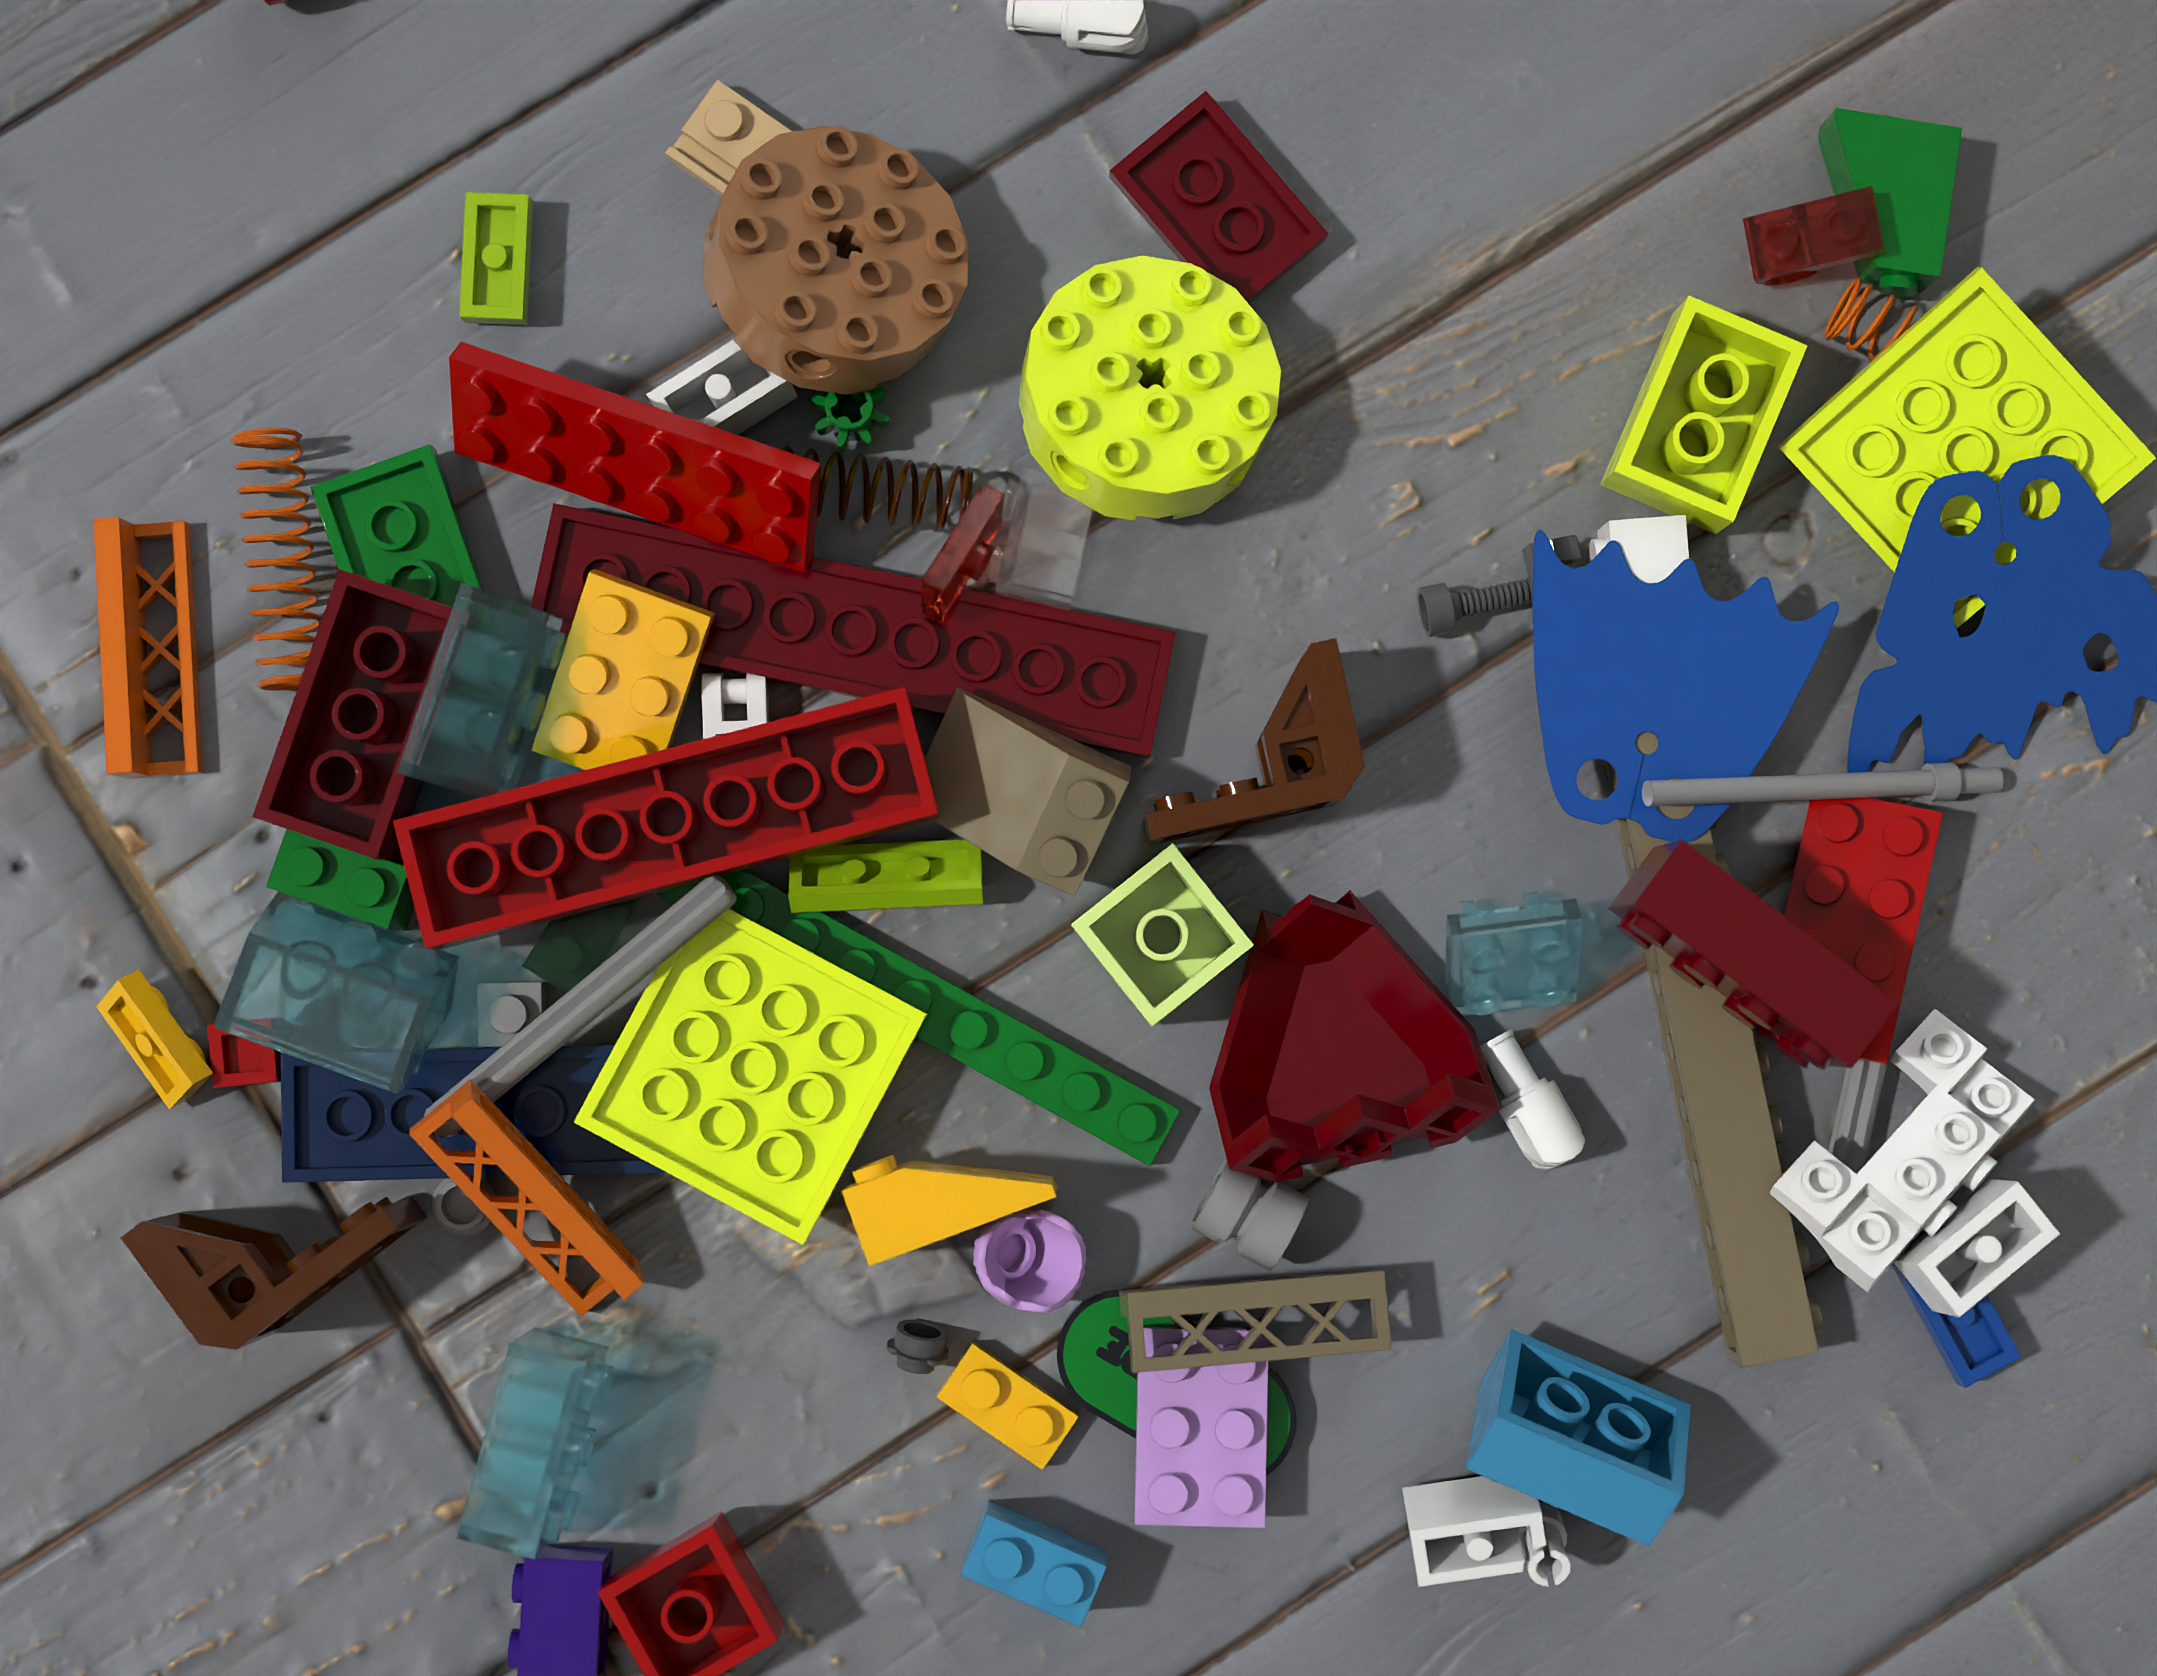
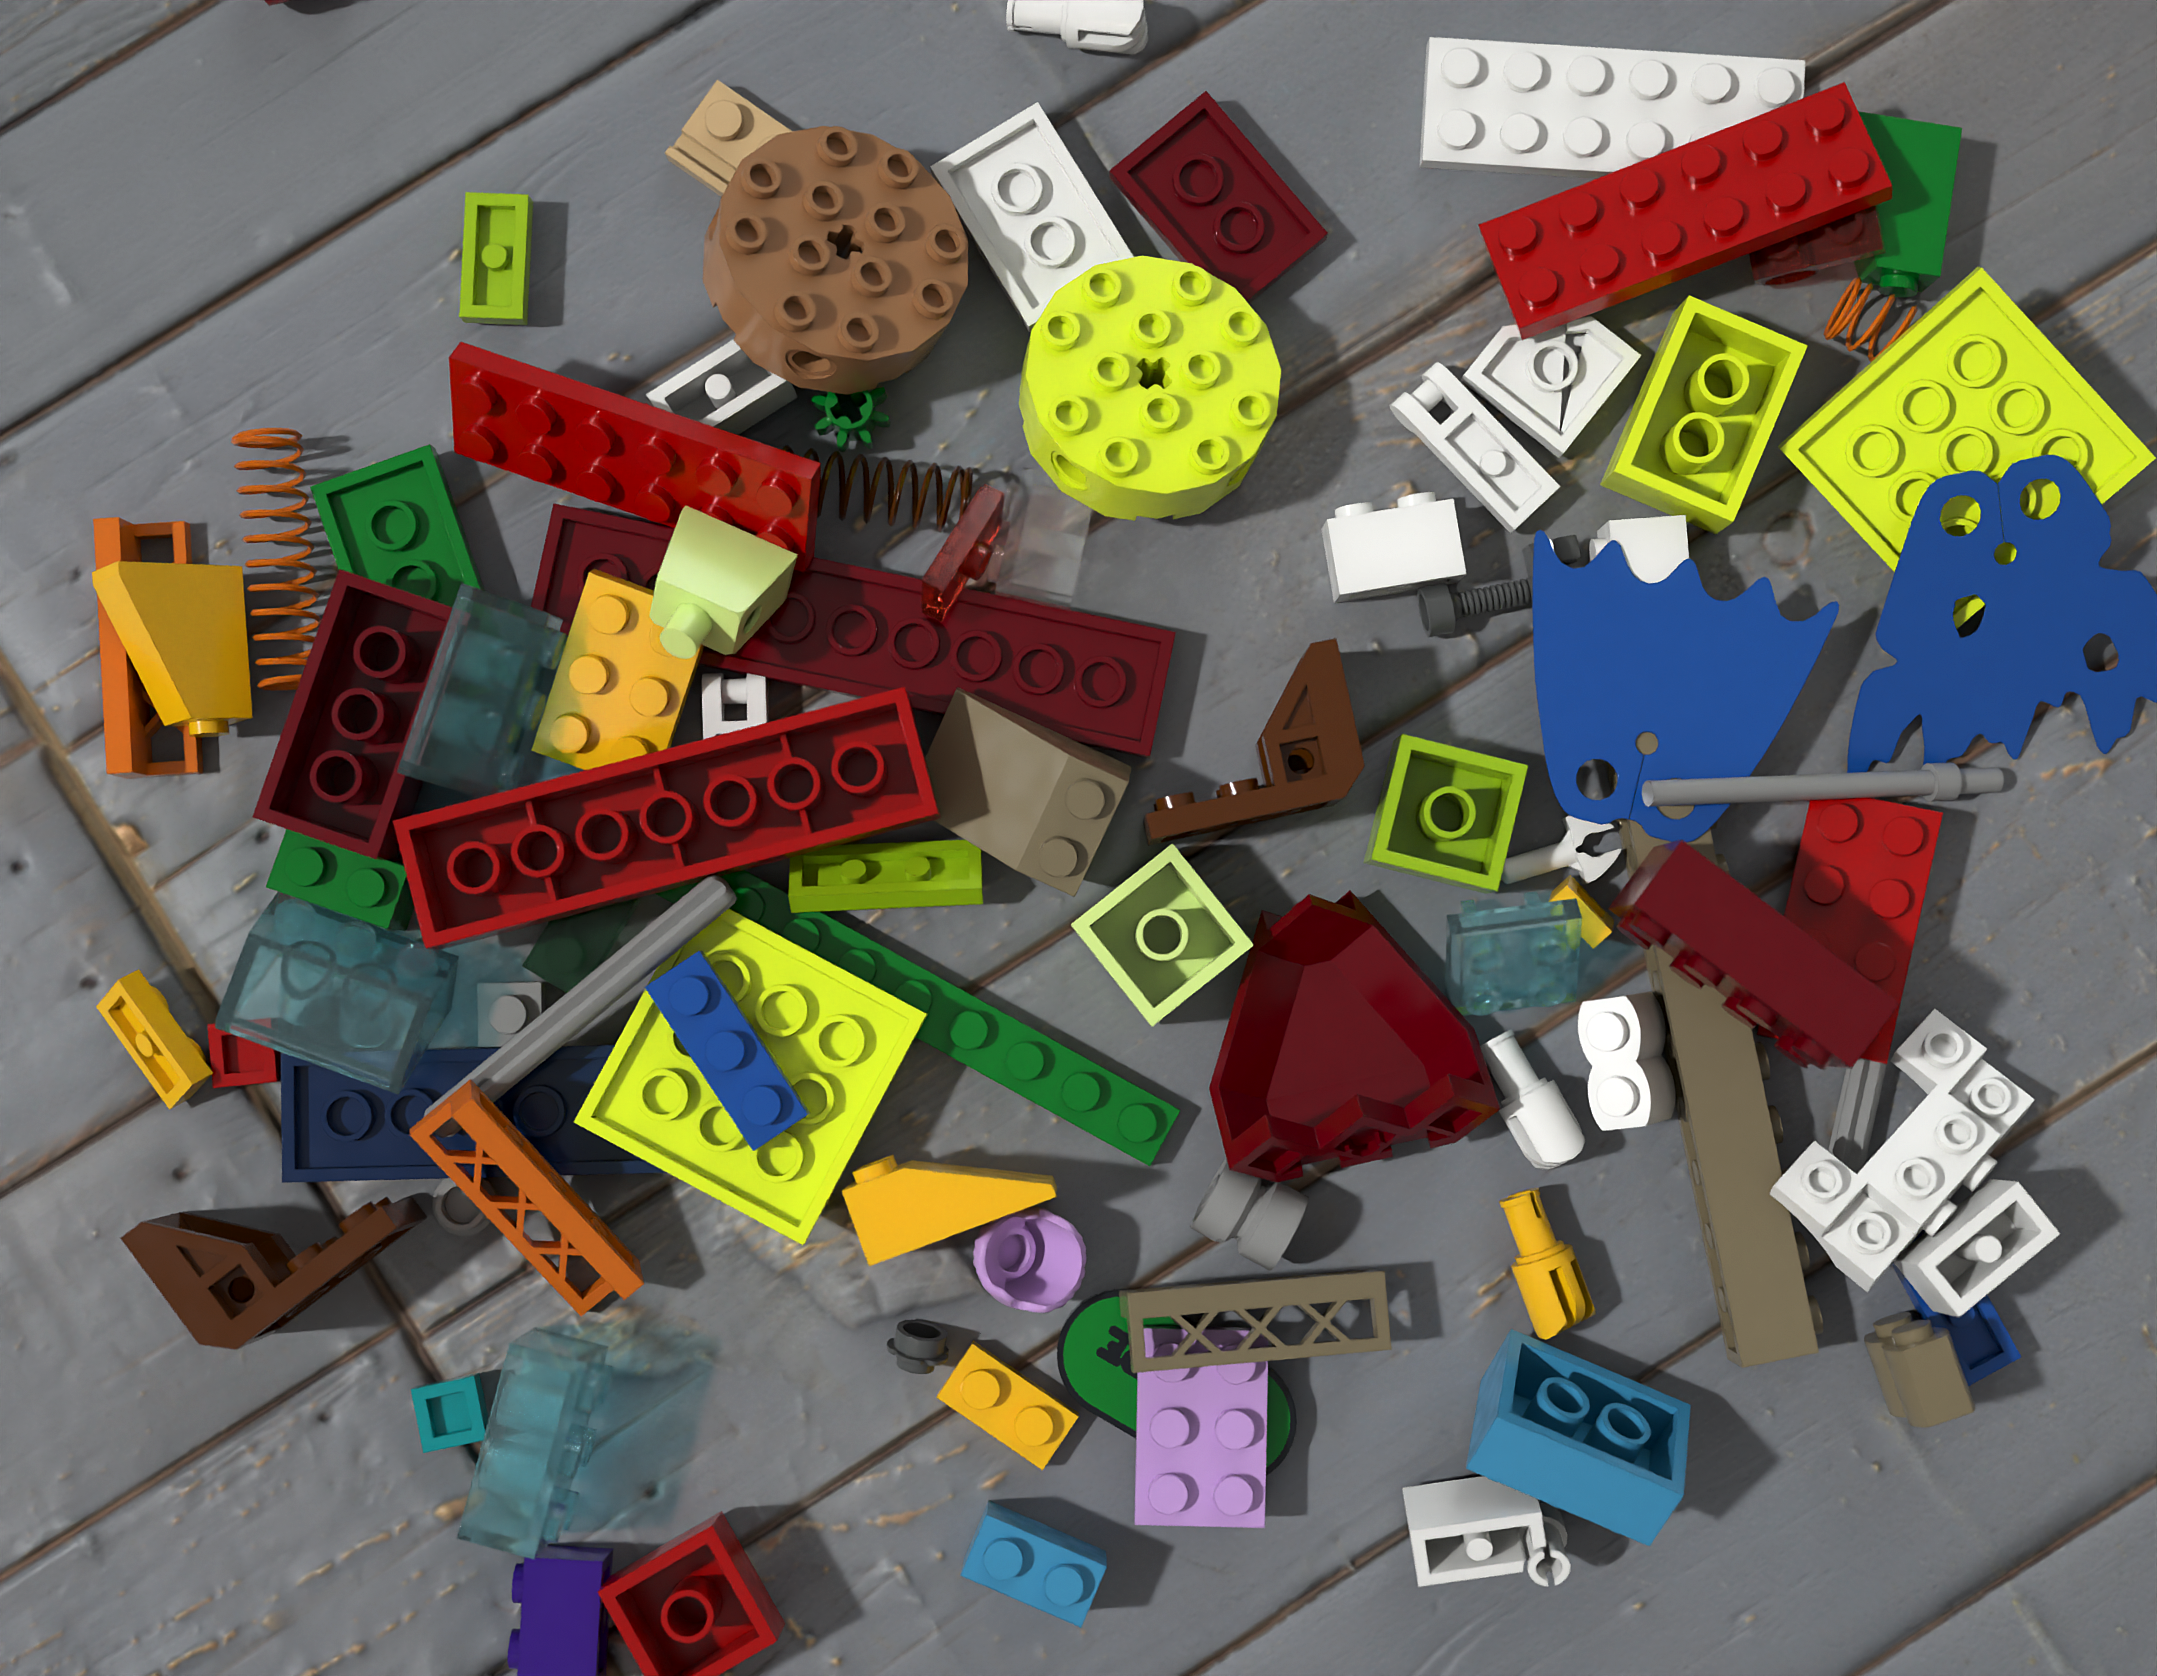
(184, 639): none -> yellow slope
(450, 1412): none -> teal plate
(717, 585): none -> yellowish green torso
(727, 1050): none -> blue plate
(1029, 210): none -> white plate
(1393, 548): none -> white brick
(1445, 814): none -> lime brick
(1475, 448): none -> white plate
(1545, 1268): none -> yellow arm
(1551, 379): none -> white plate
(1562, 855): none -> white bar
(1584, 106): none -> white plate
(1595, 920): none -> yellow plate
(1628, 1075): none -> white brick
(1685, 211): none -> red plate
(1918, 1370): none -> dark tan brick

